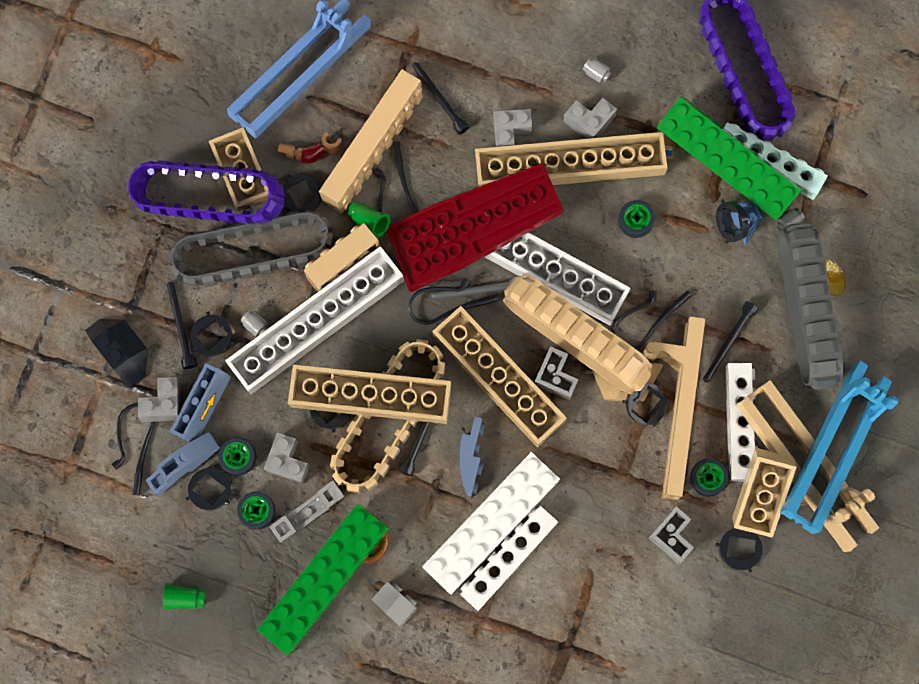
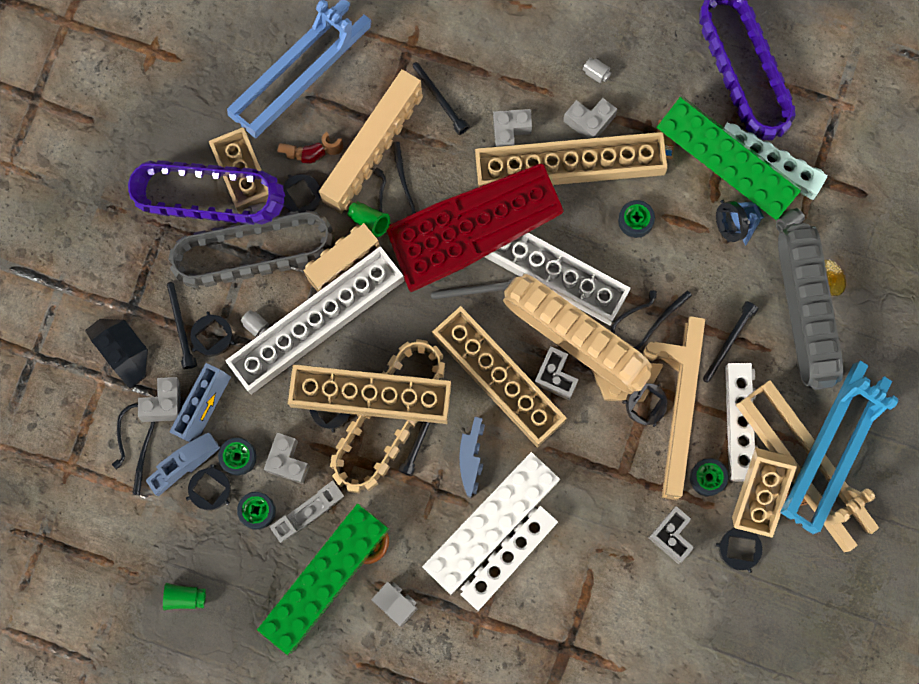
(465, 283): black piece -> none

